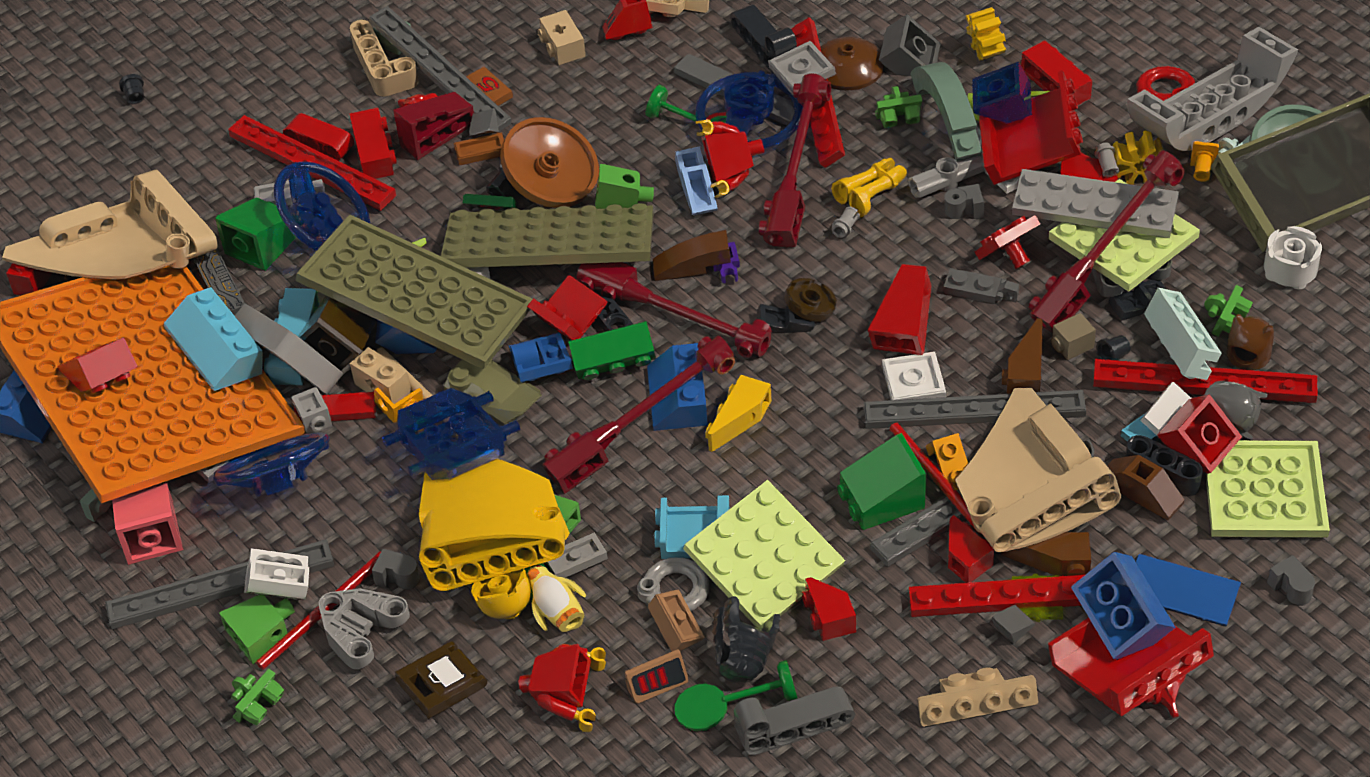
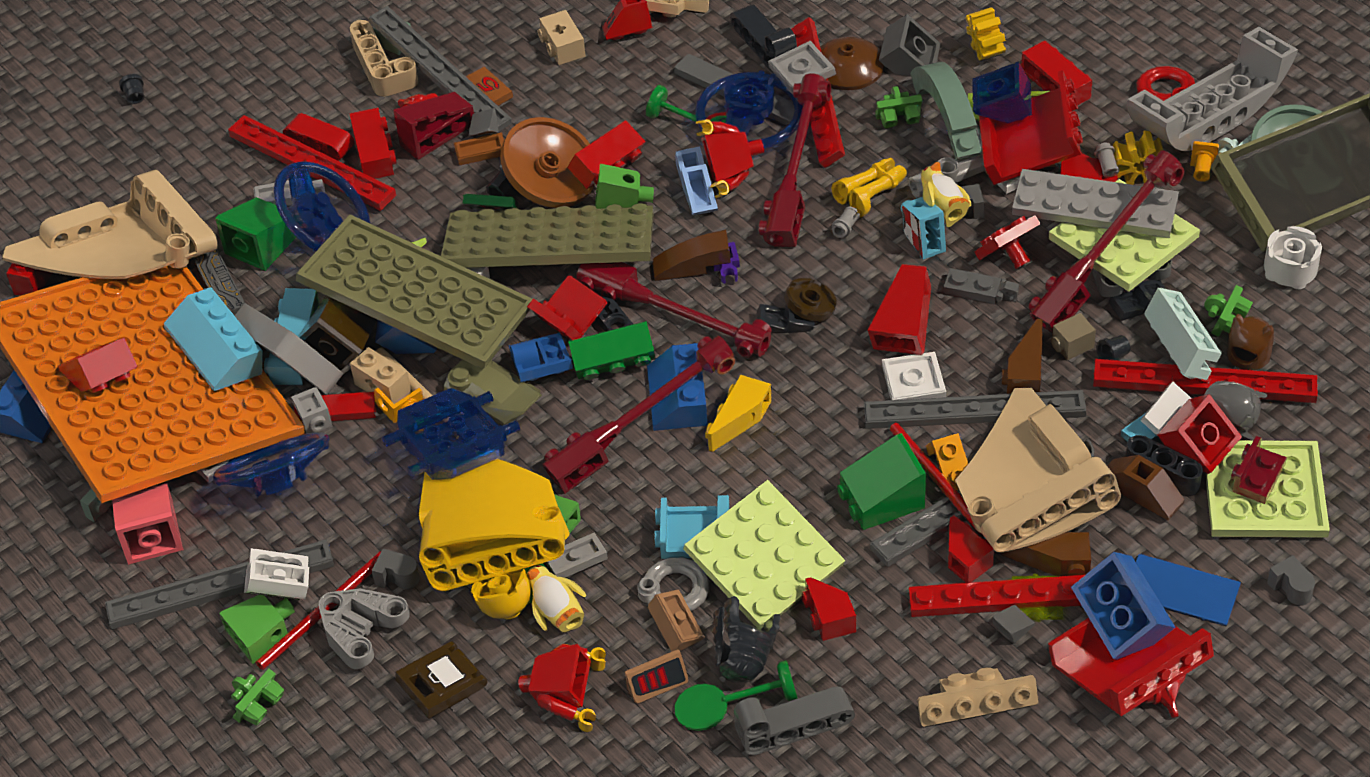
(611, 149): none -> red brick
(922, 220): none -> medium azure torso
(945, 194): none -> light yellow animal
(1257, 472): none -> dark red bracket

